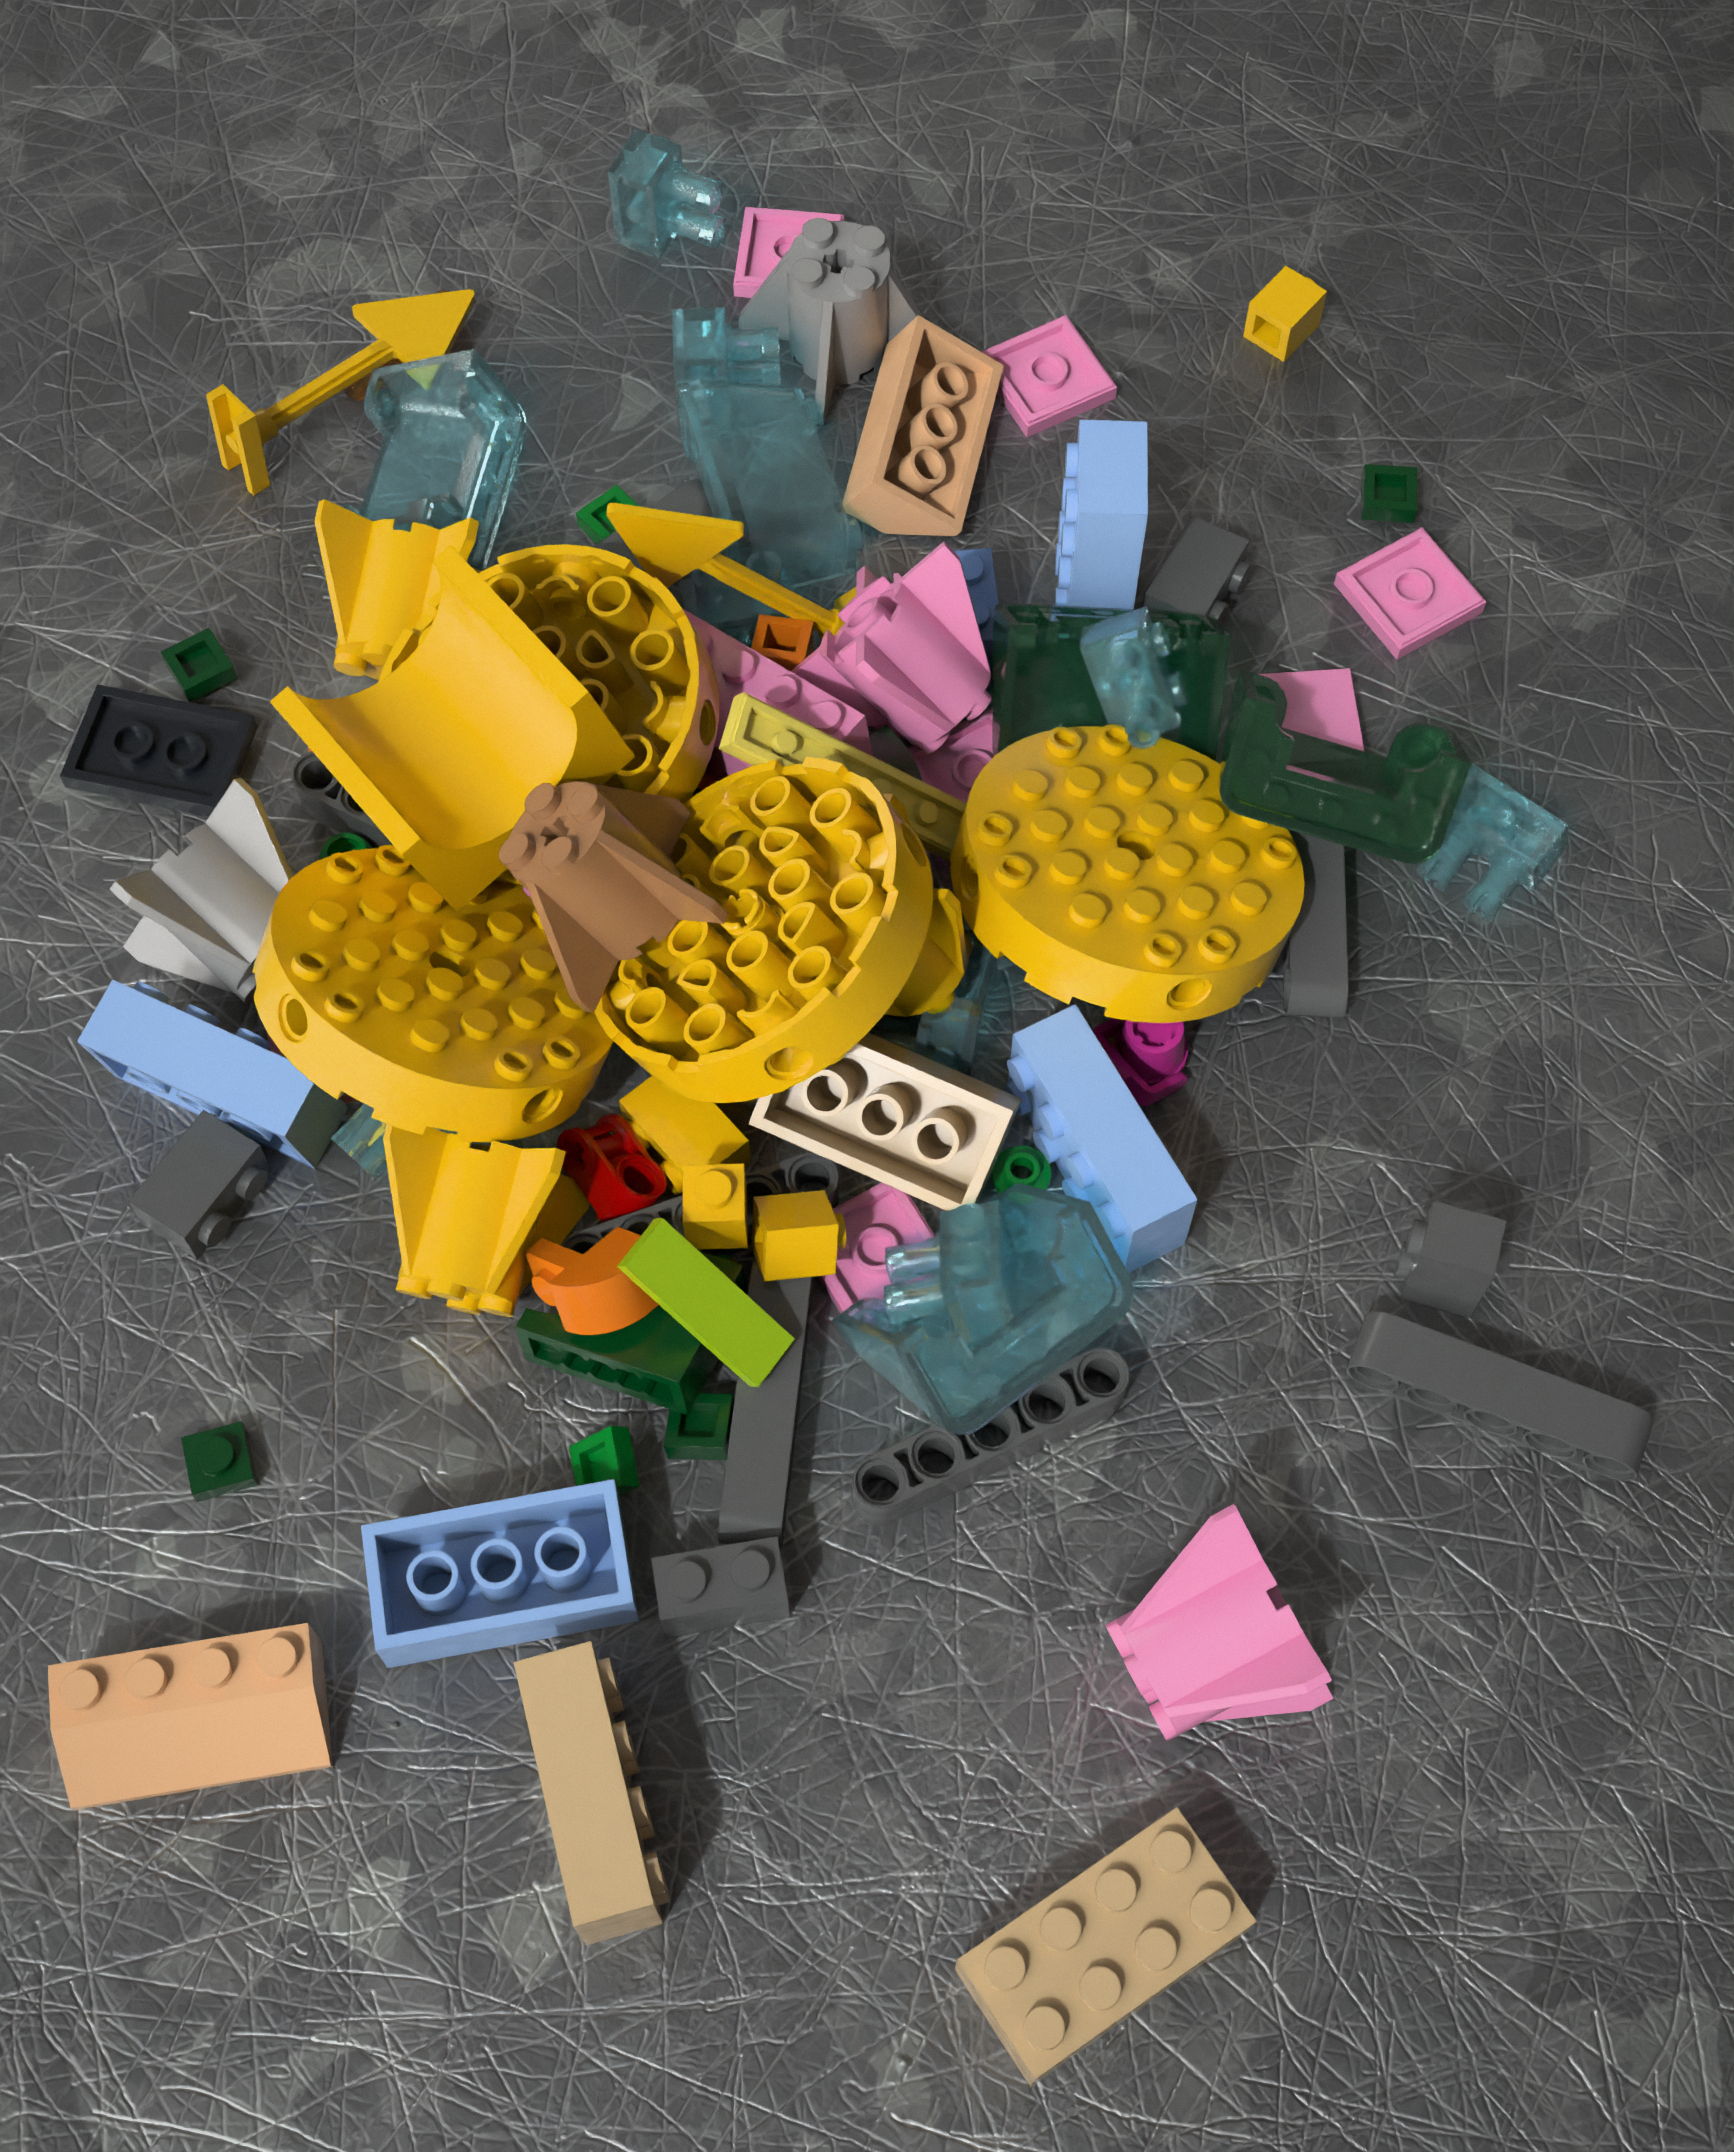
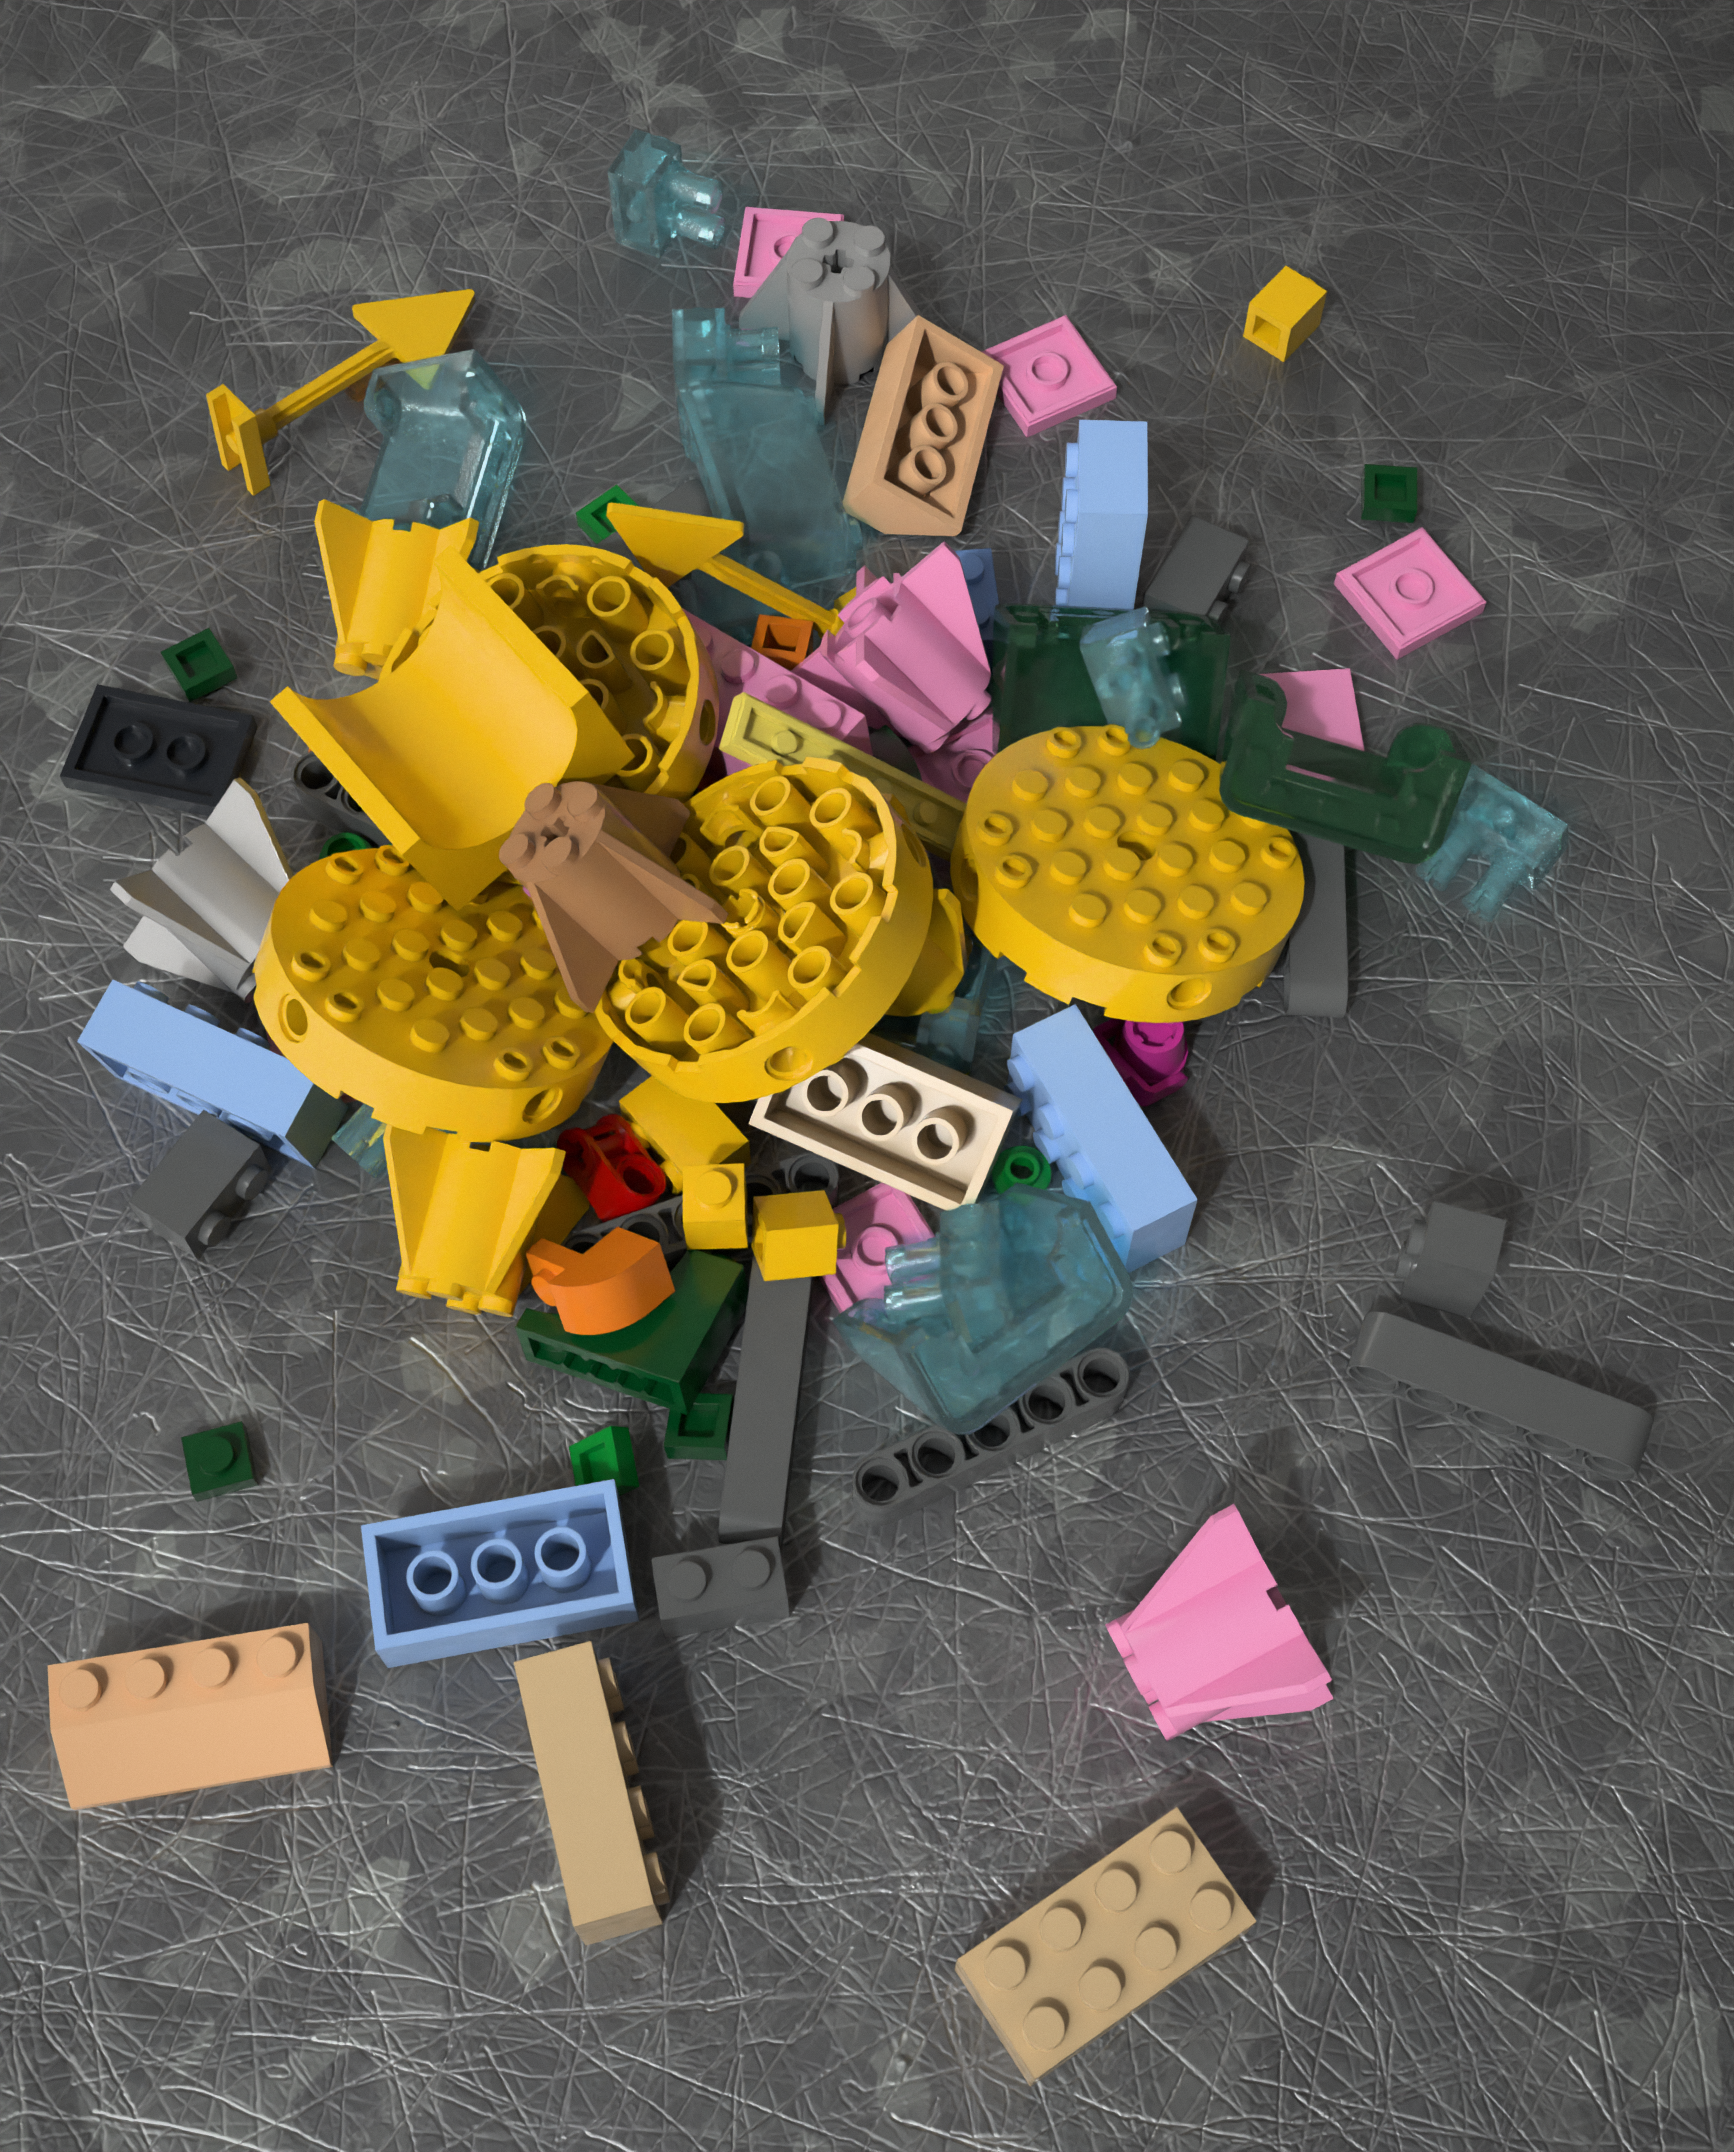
(706, 1302): lime tile -> none

